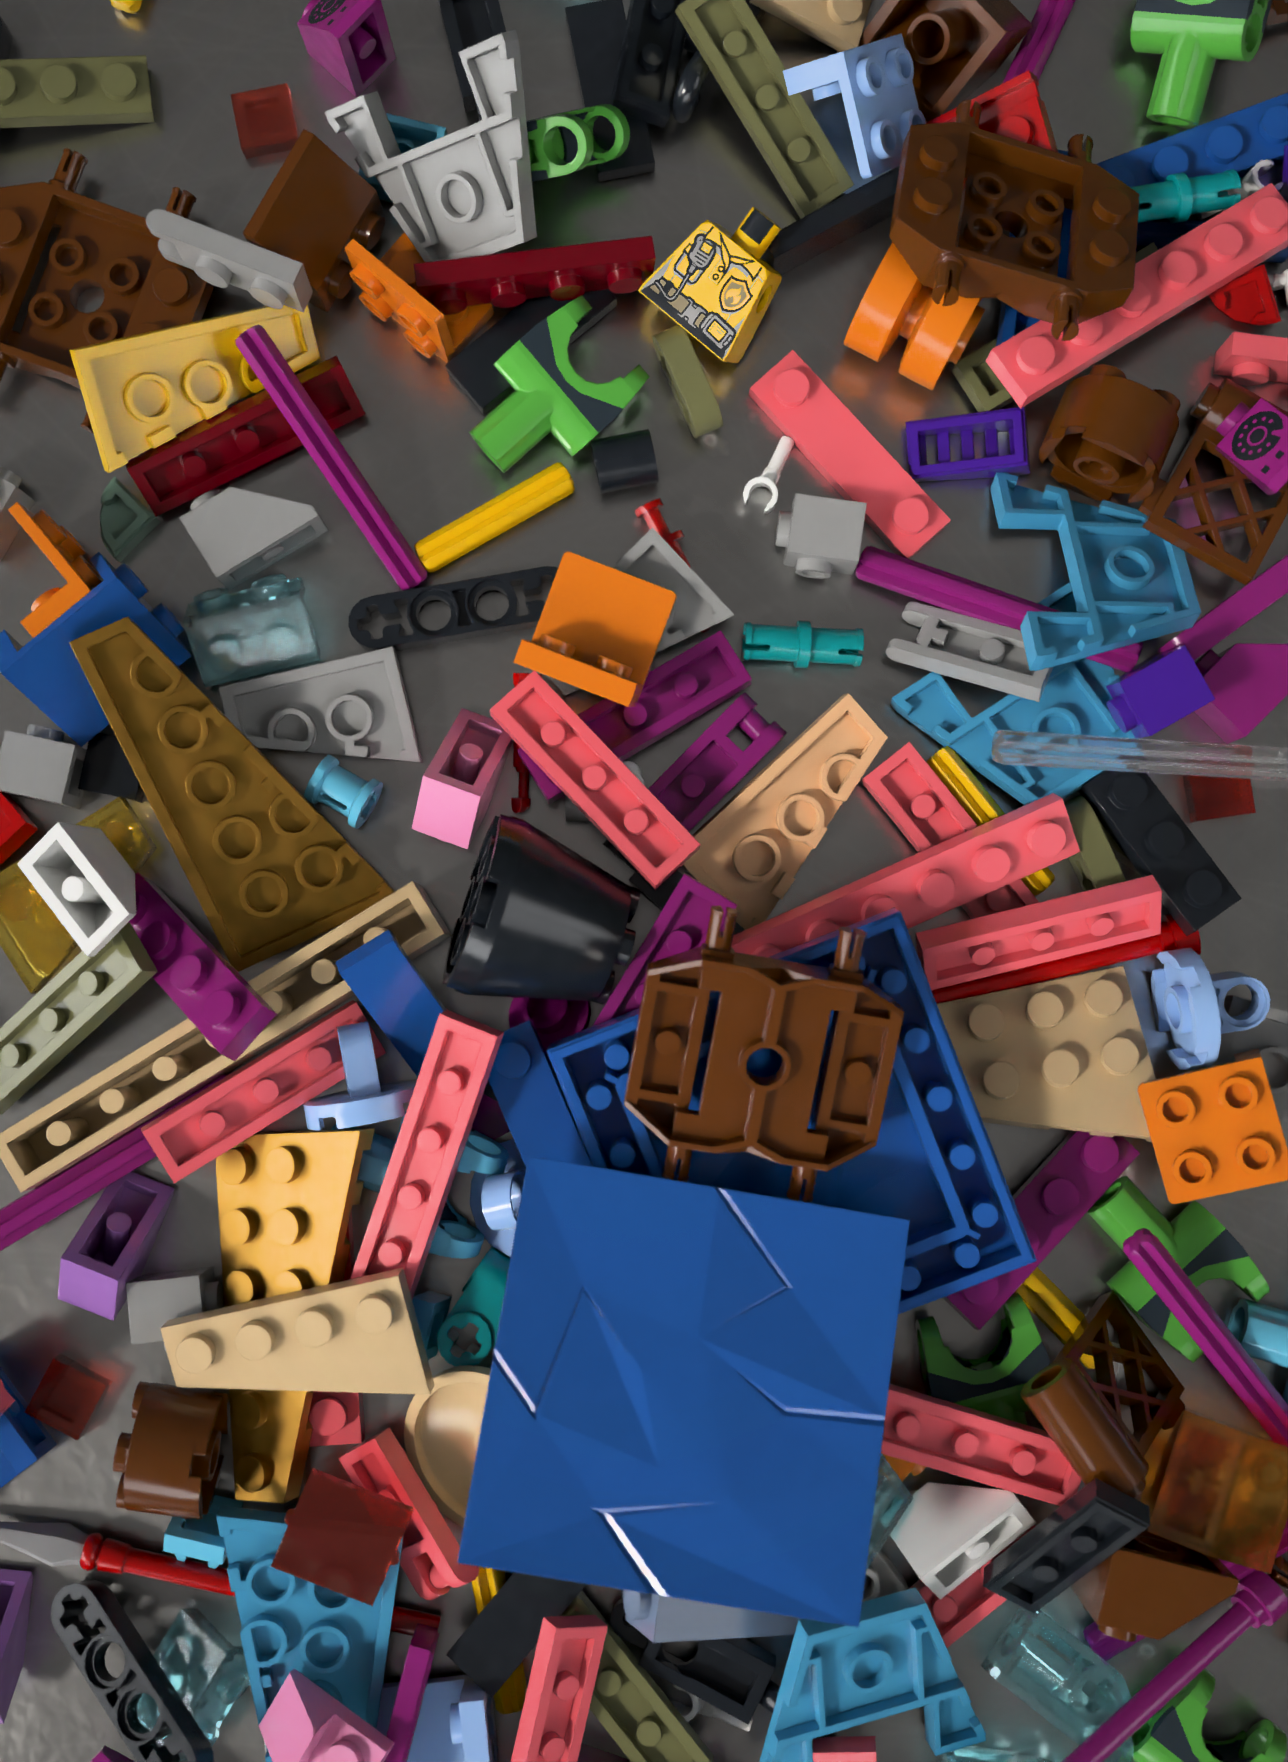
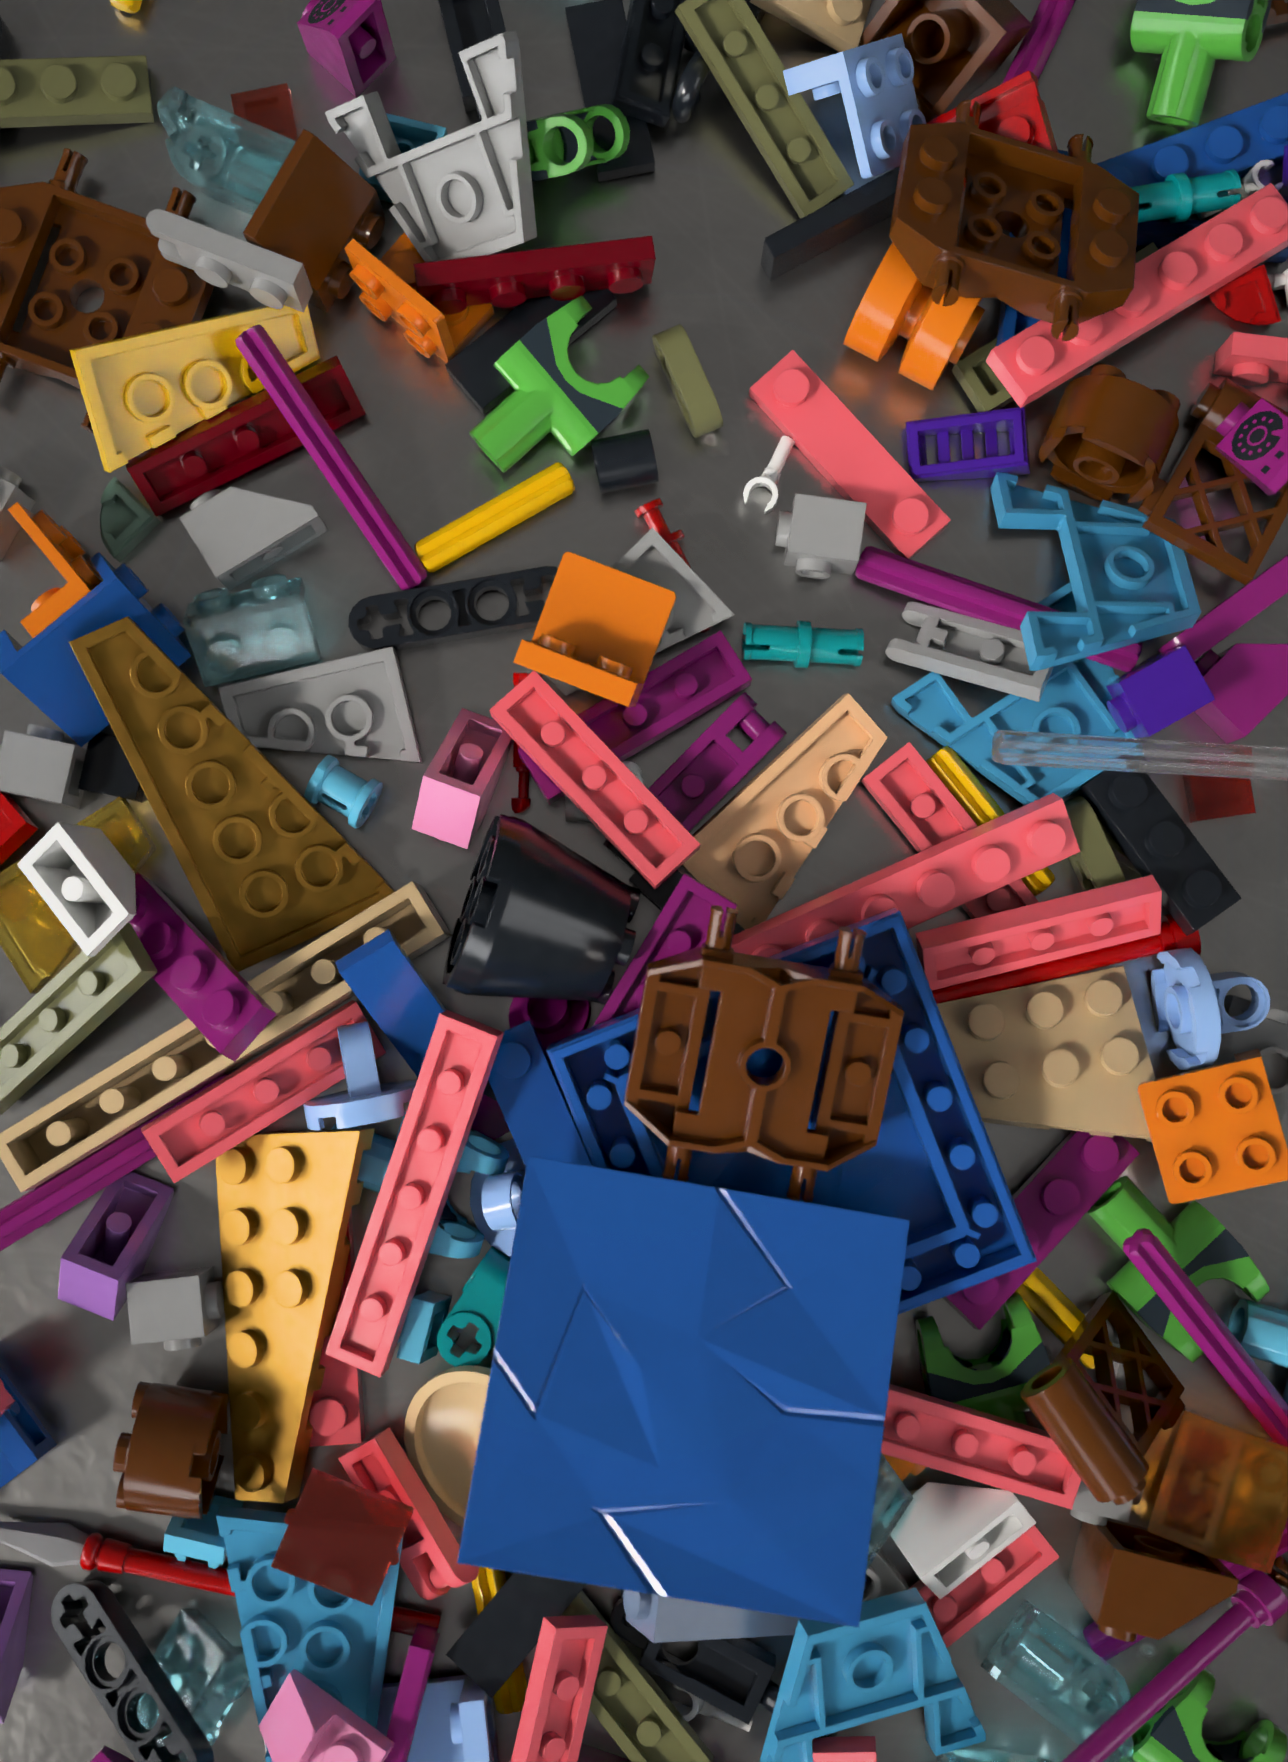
(68, 1396): clear red tile -> none
(244, 151): none -> clear light blue piece
(321, 1339): tan wing -> none
(719, 284): torso -> none
(1066, 1545): black tile -> none

